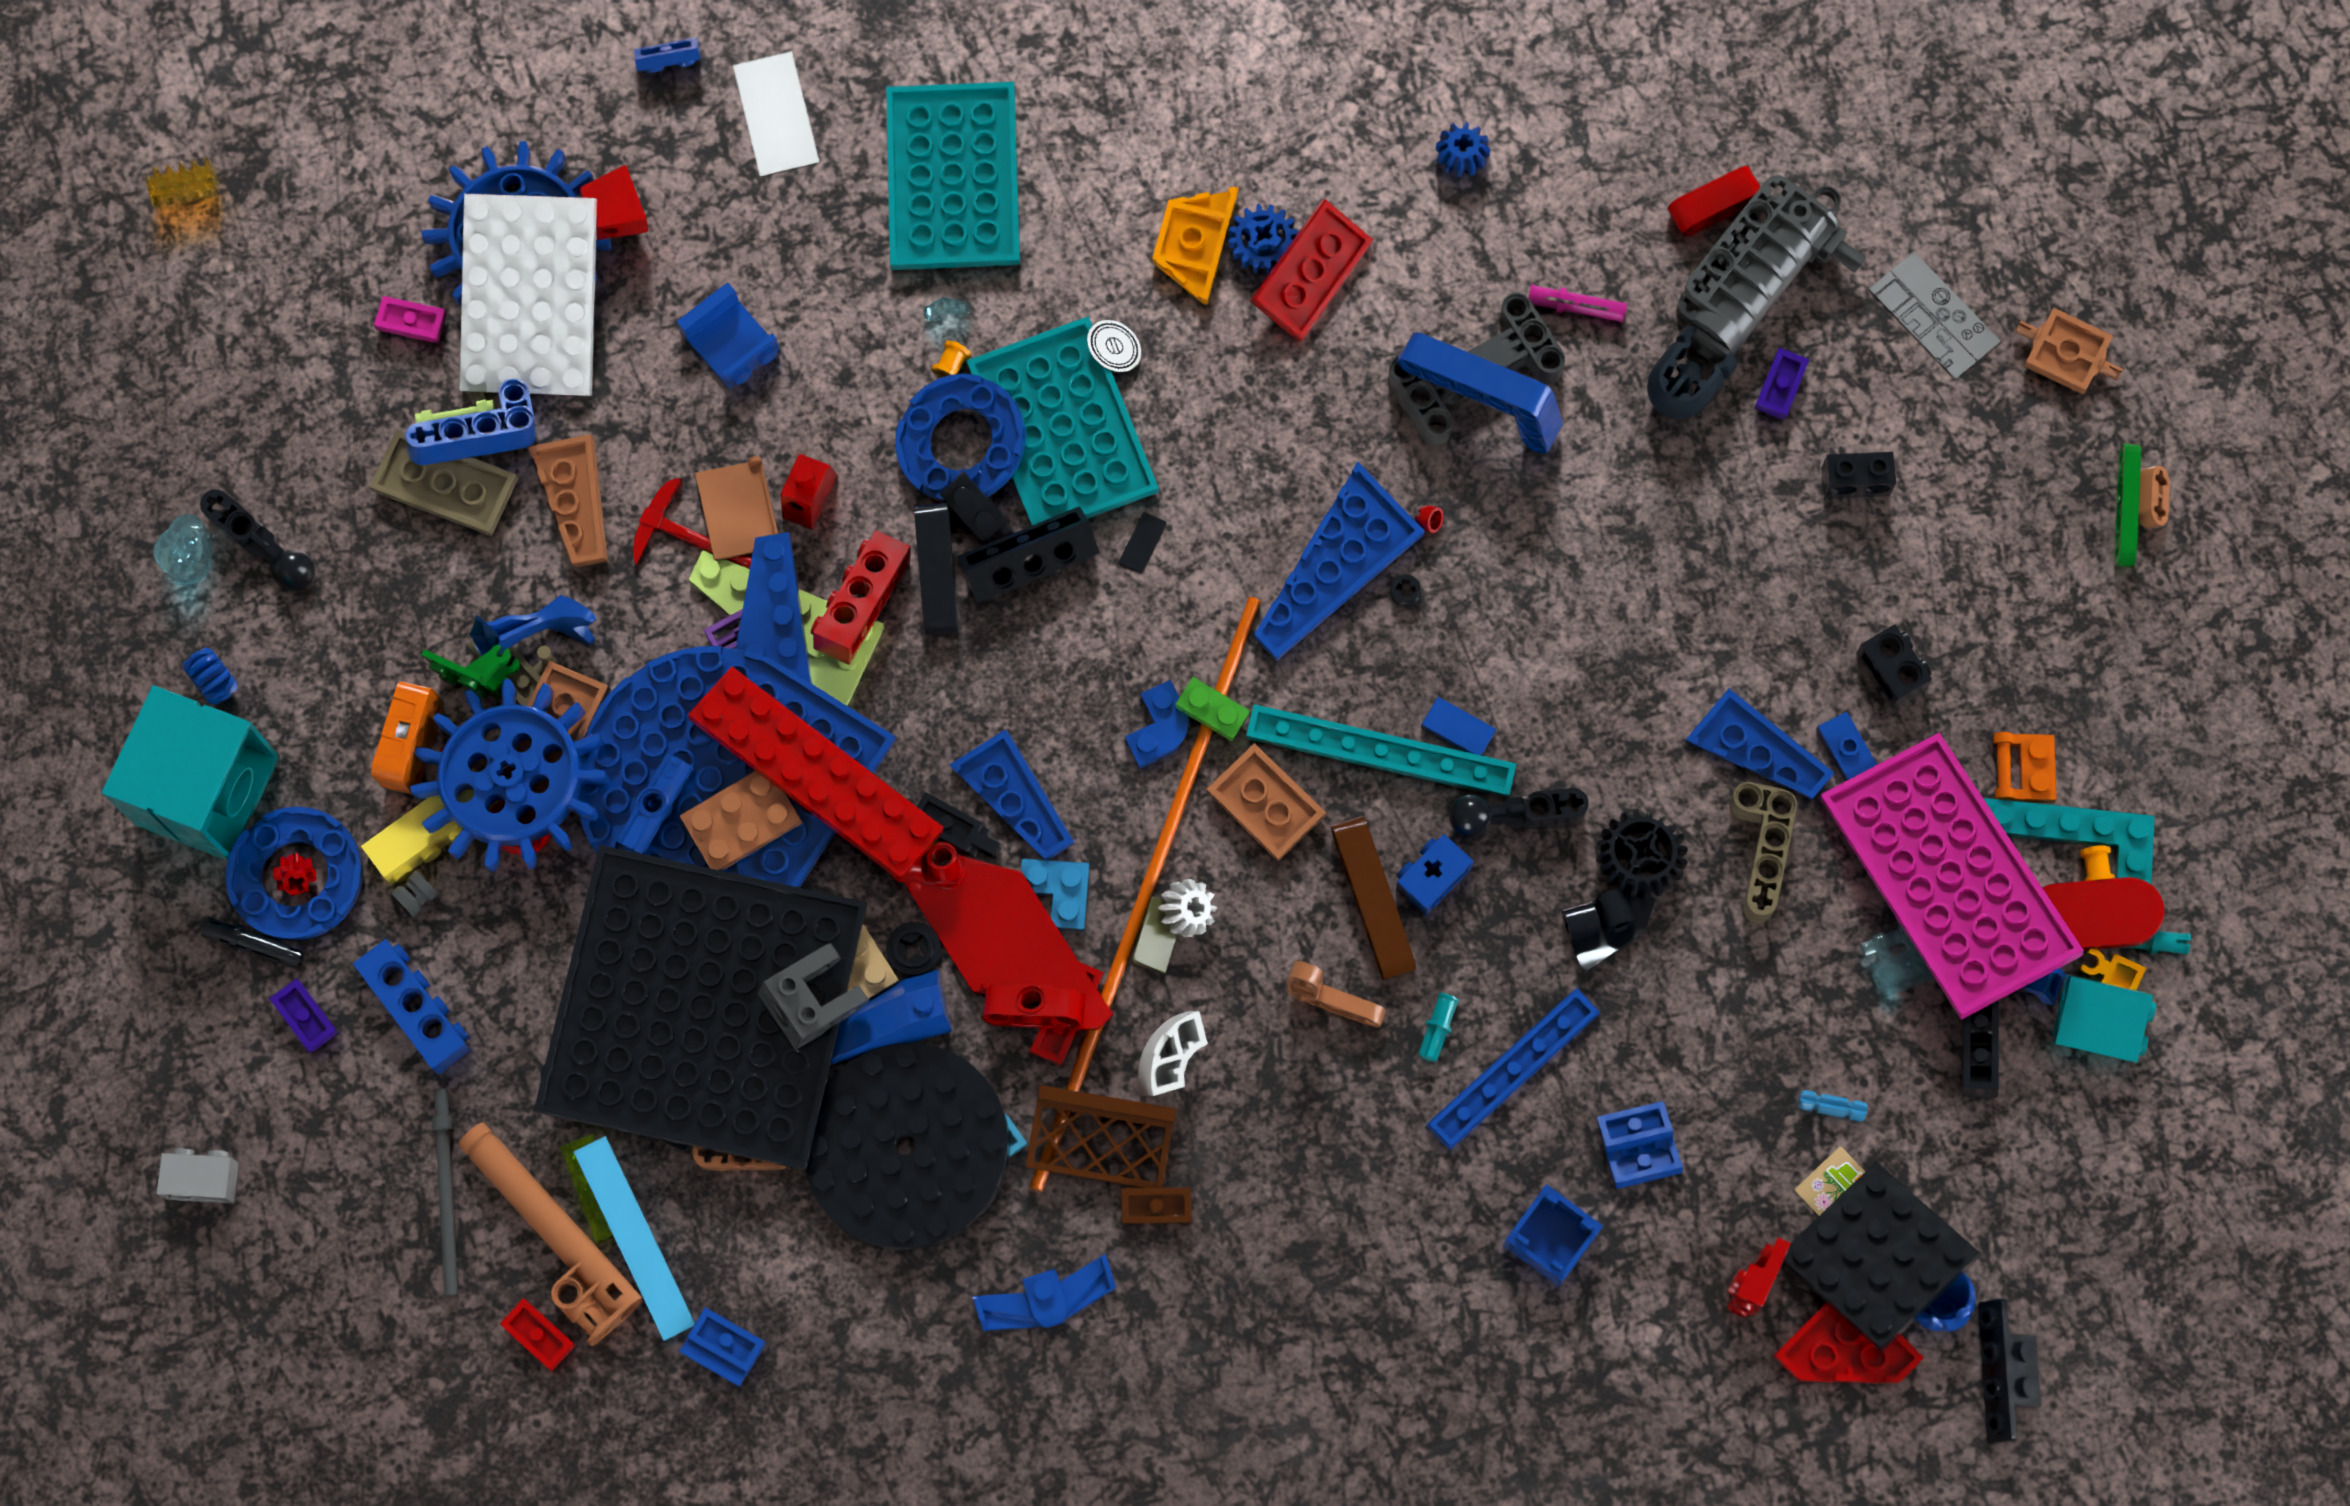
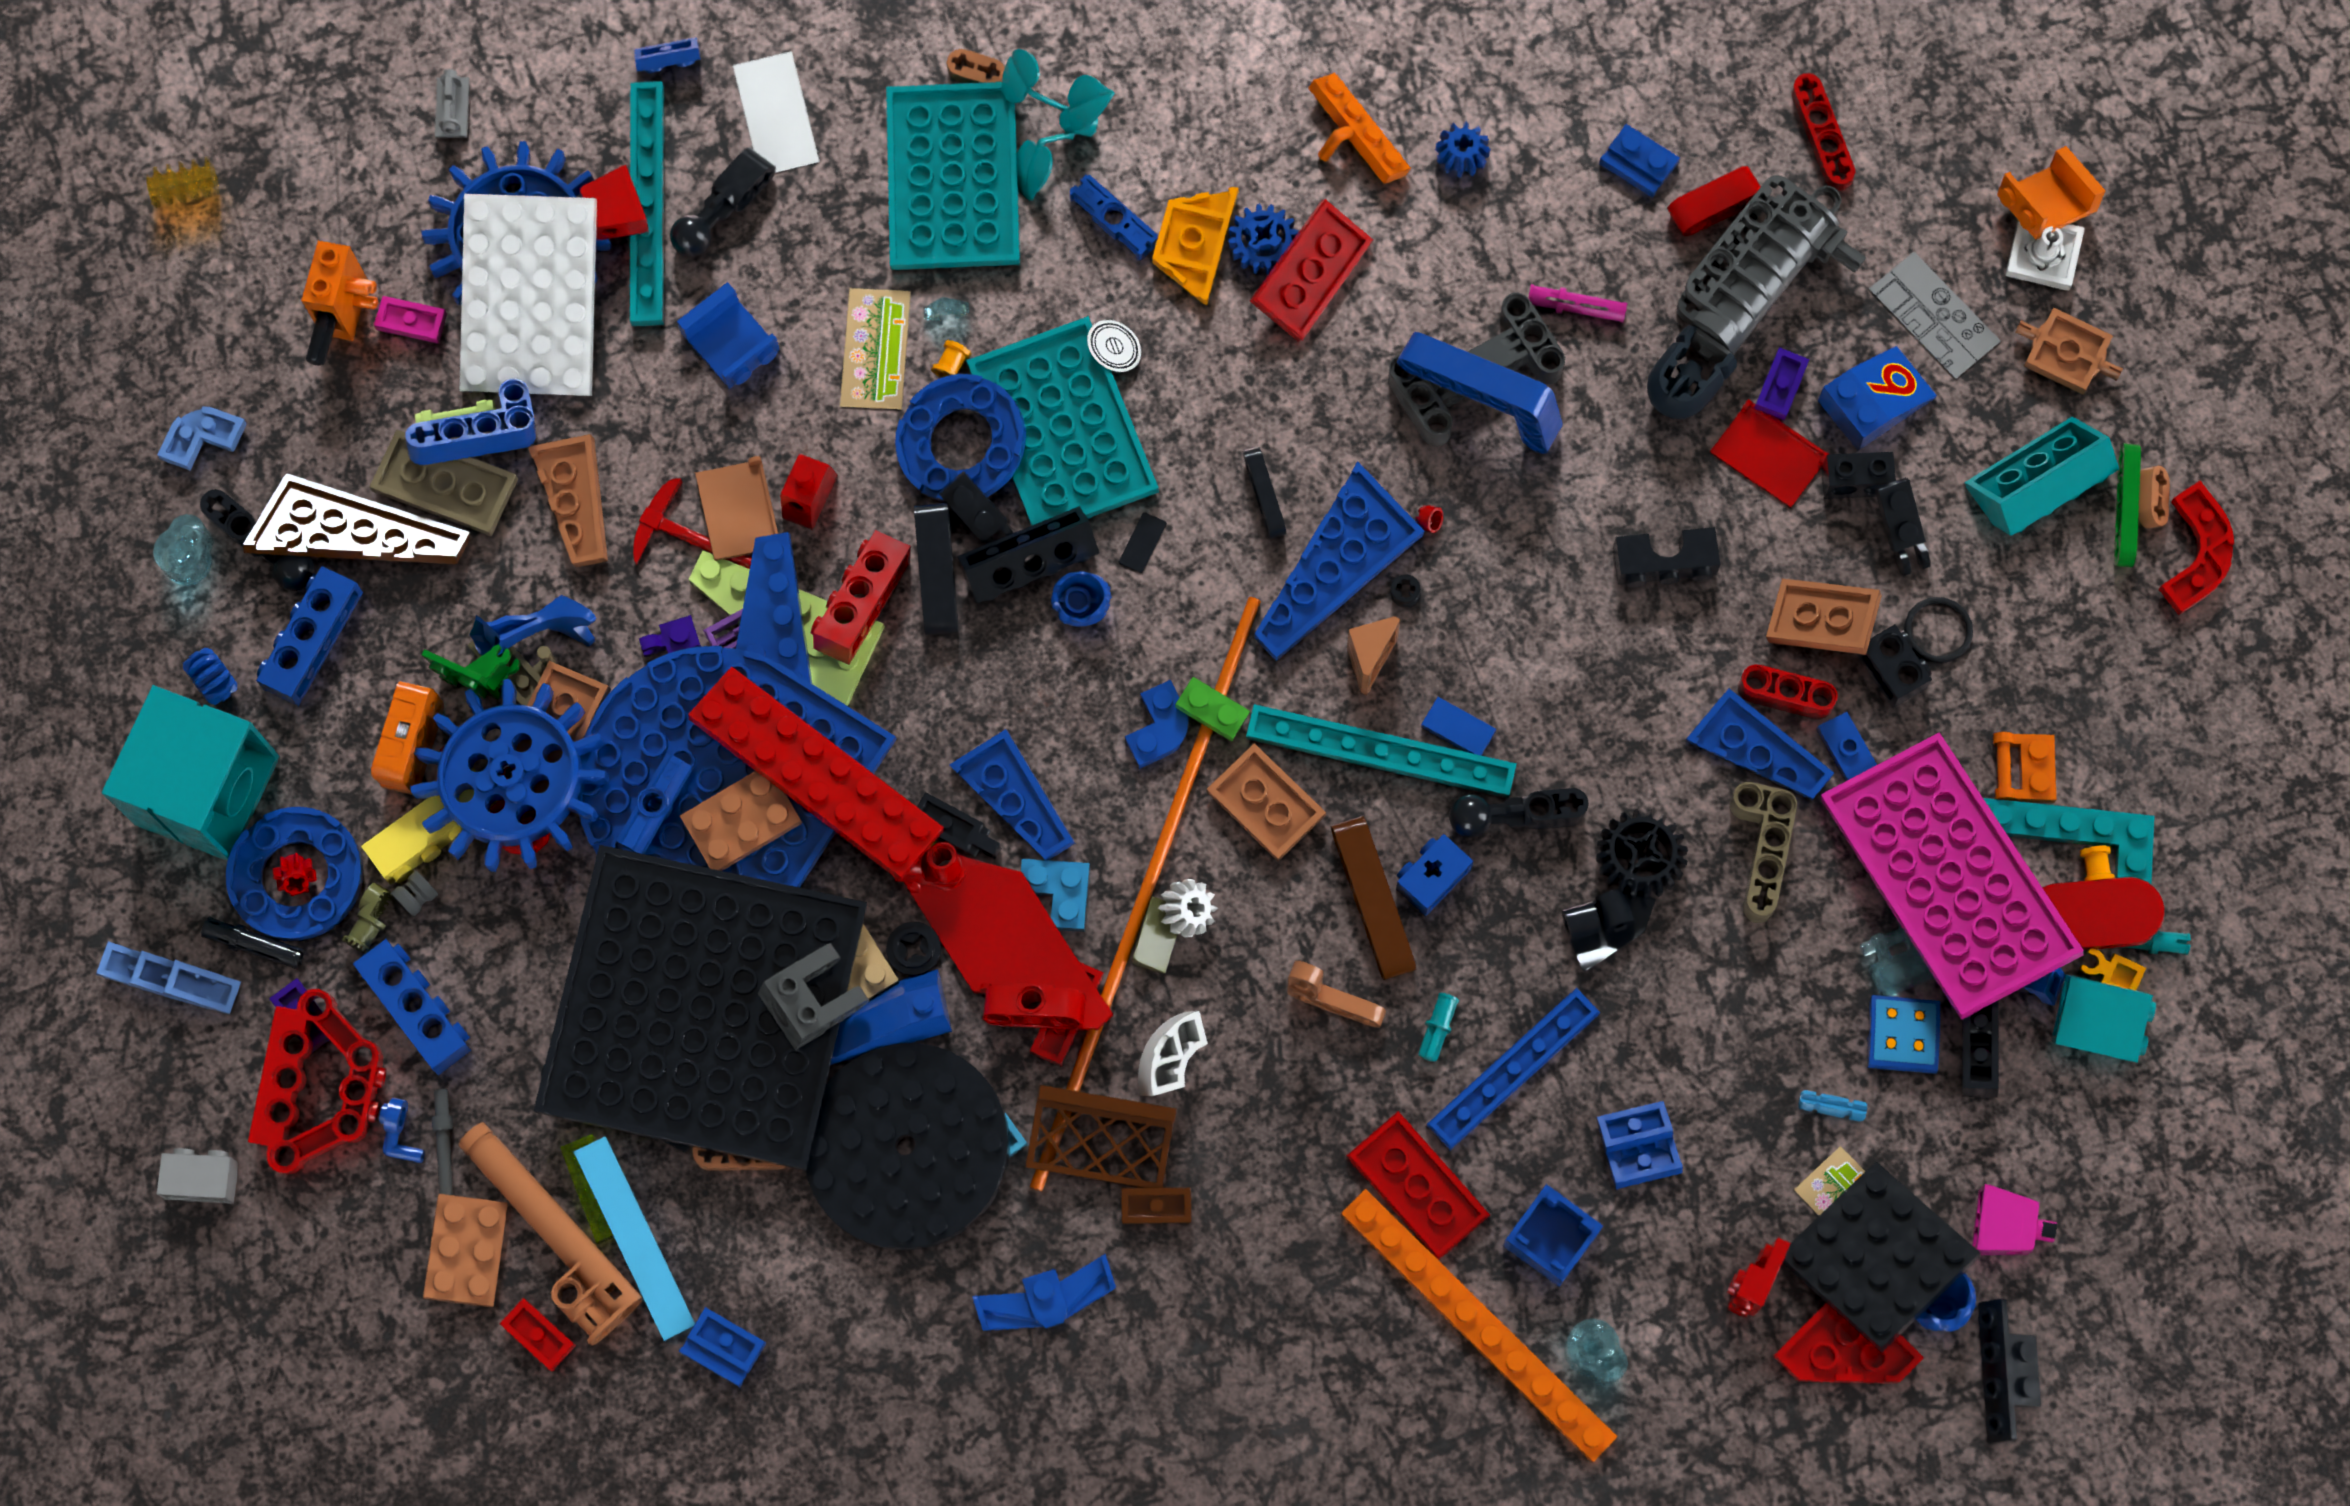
(168, 978): none -> medium blue slope
(196, 427): none -> medium blue plate
(271, 1093): none -> red brick
(311, 653): none -> blue brick
(335, 297): none -> orange piece
(335, 524): none -> wing
(368, 925): none -> olive connector
(394, 1117): none -> blue plate
(452, 105): none -> light grey hinge
(465, 1250): none -> nougat plate
(648, 180): none -> teal plate
(674, 636): none -> dark purple plate
(730, 193): none -> black beam
(875, 349): none -> sticker
(976, 67): none -> nougat beam
(1081, 598): none -> blue hair
(1086, 102): none -> teal plant
(1131, 229): none -> blue piece
(1264, 492): none -> black beam
(1358, 127): none -> orange plate
(1369, 649): none -> nougat slope
(1418, 1186): none -> red tile
(1479, 1326): none -> orange plate
(1595, 1352): none -> clear light blue piece
(1639, 160): none -> blue plate
(1639, 564): none -> black arch
(1769, 454): none -> red piece
(1803, 687): none -> red beam
(1824, 616): none -> nougat plate
(1827, 130): none -> red beam
(1875, 396): none -> blue slope
(1902, 523): none -> black hinge
(1904, 1034): none -> dark azure slope
(1940, 600): none -> black piece
(2008, 1223): none -> dark pink torso
(2043, 475): none -> teal slope
(2044, 253): none -> white plate
(2053, 195): none -> orange panel
(2214, 549): none -> red plate

